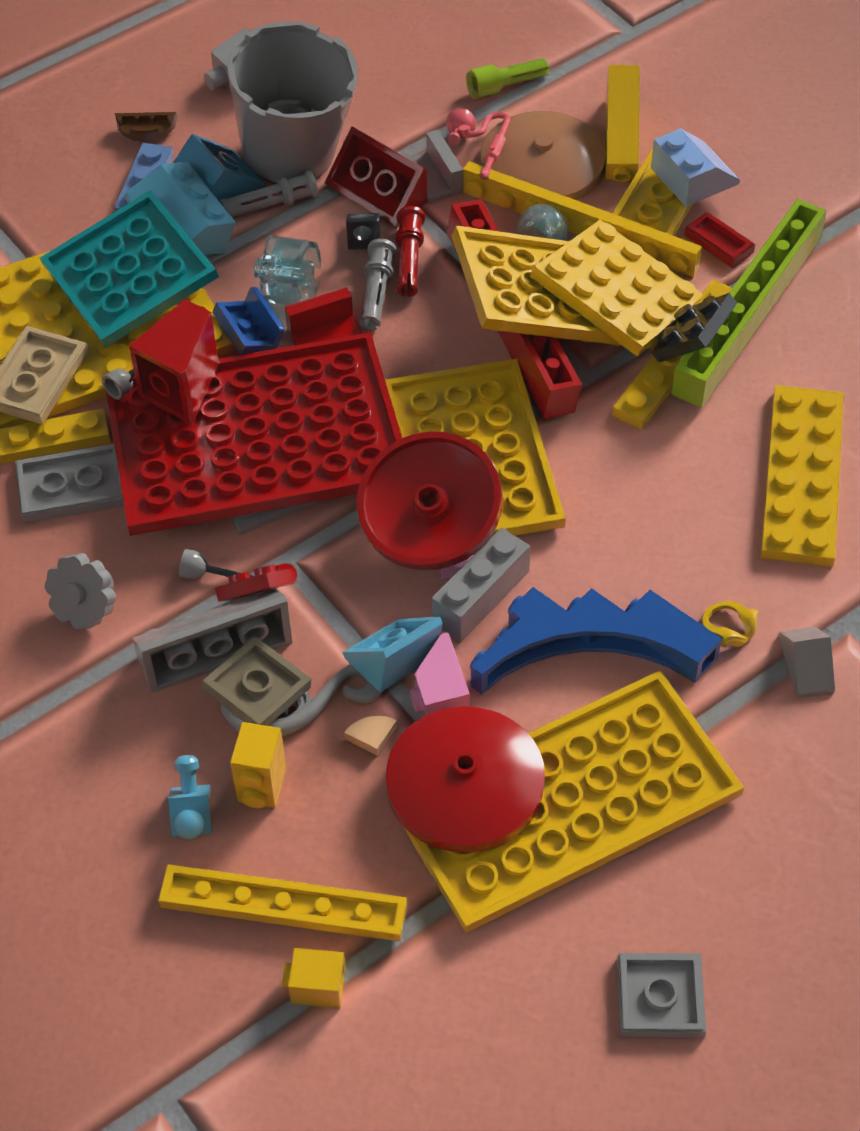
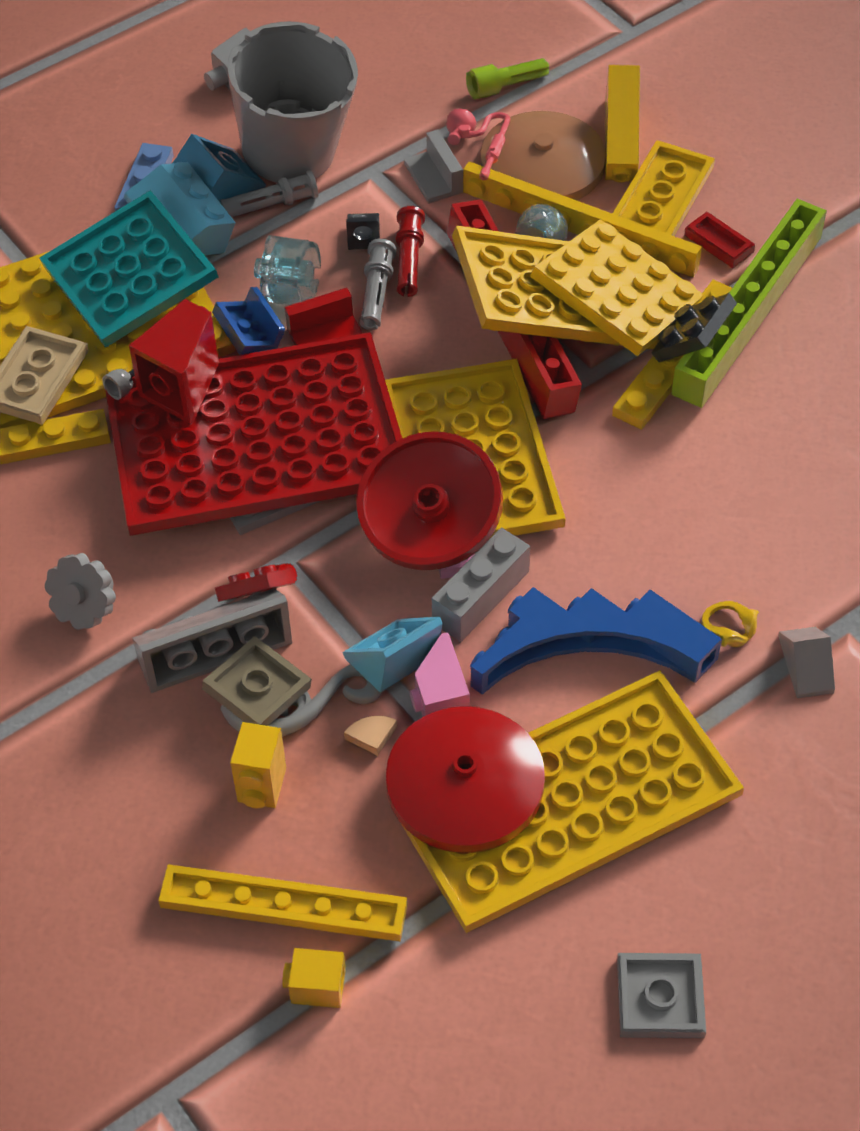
(68, 483): light grey tile -> none
(146, 125): reddish brown plate -> none
(190, 802): medium azure piece -> none
(194, 565): light grey hinge -> none
(377, 176): red slope -> none
(690, 167): light blue slope -> none
(803, 476): yellow plate -> none

